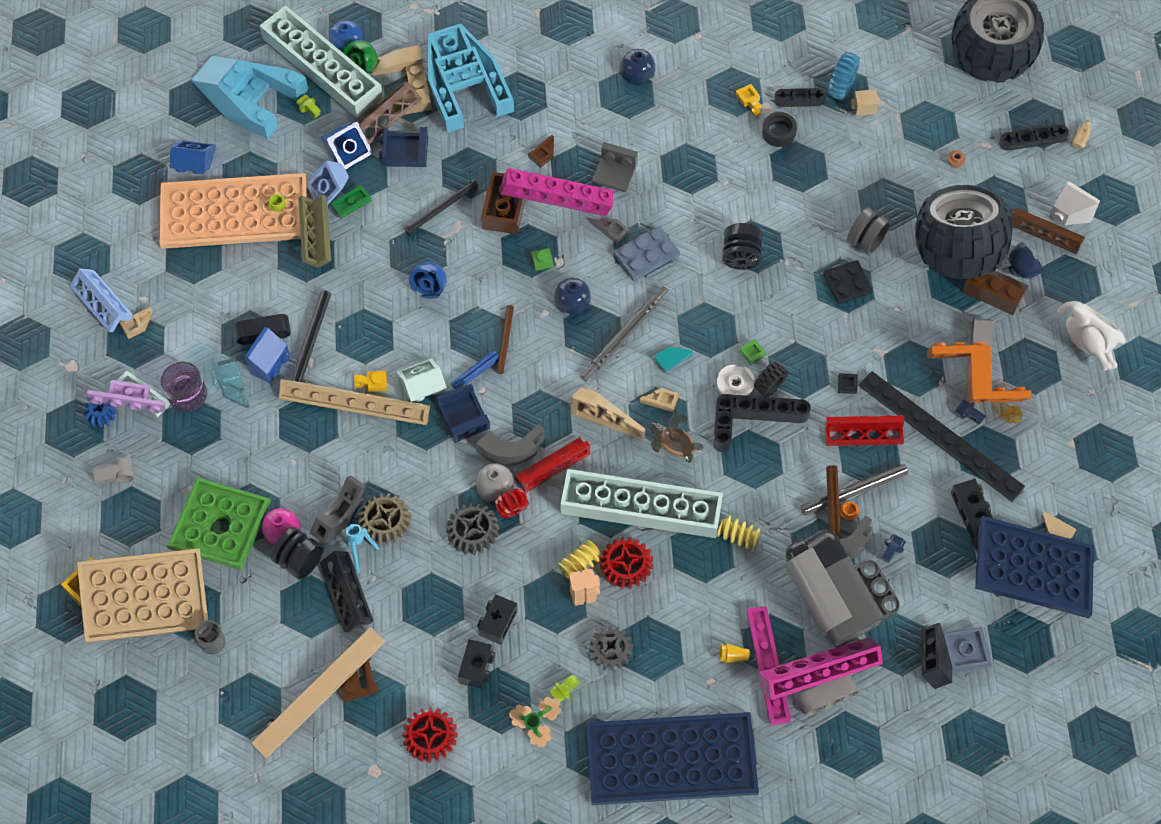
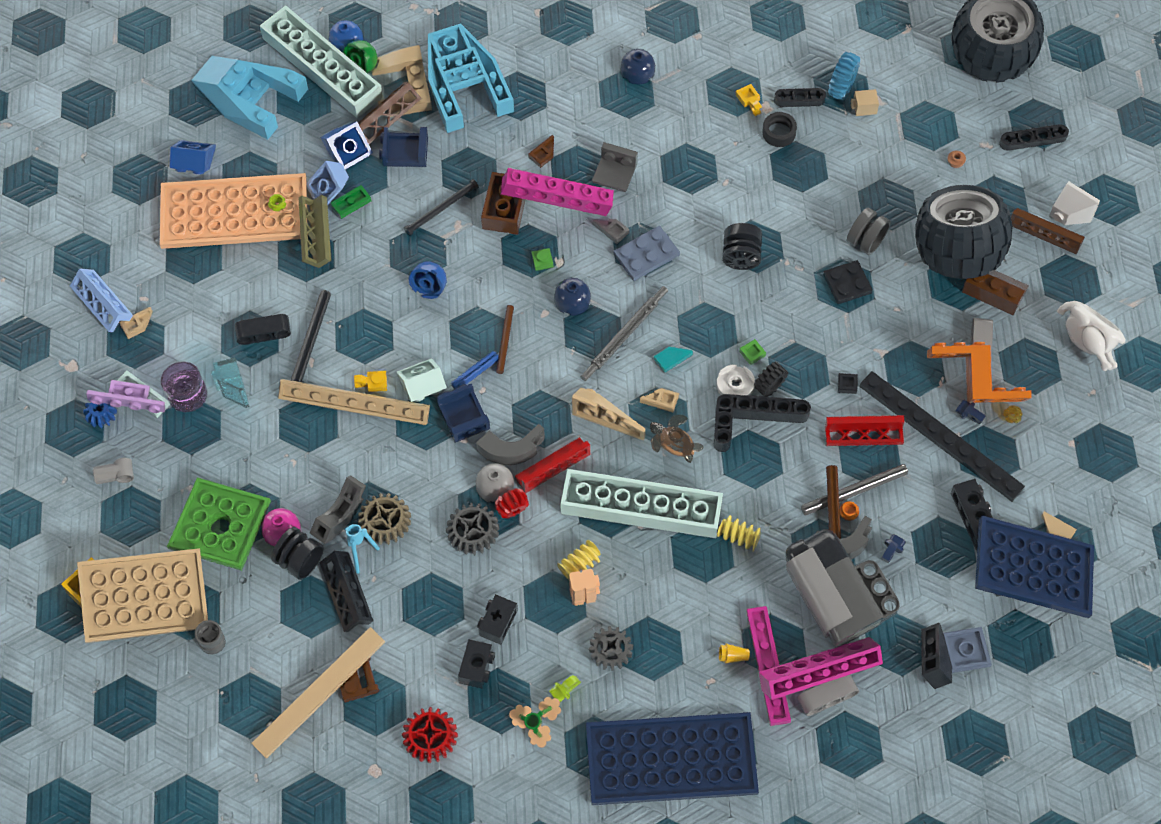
(267, 356): slope -> none
(308, 104): lime piece -> none
(642, 558): red gear -> none
(1023, 262): dark blue cylinder -> none
(1082, 135): tan piece -> none

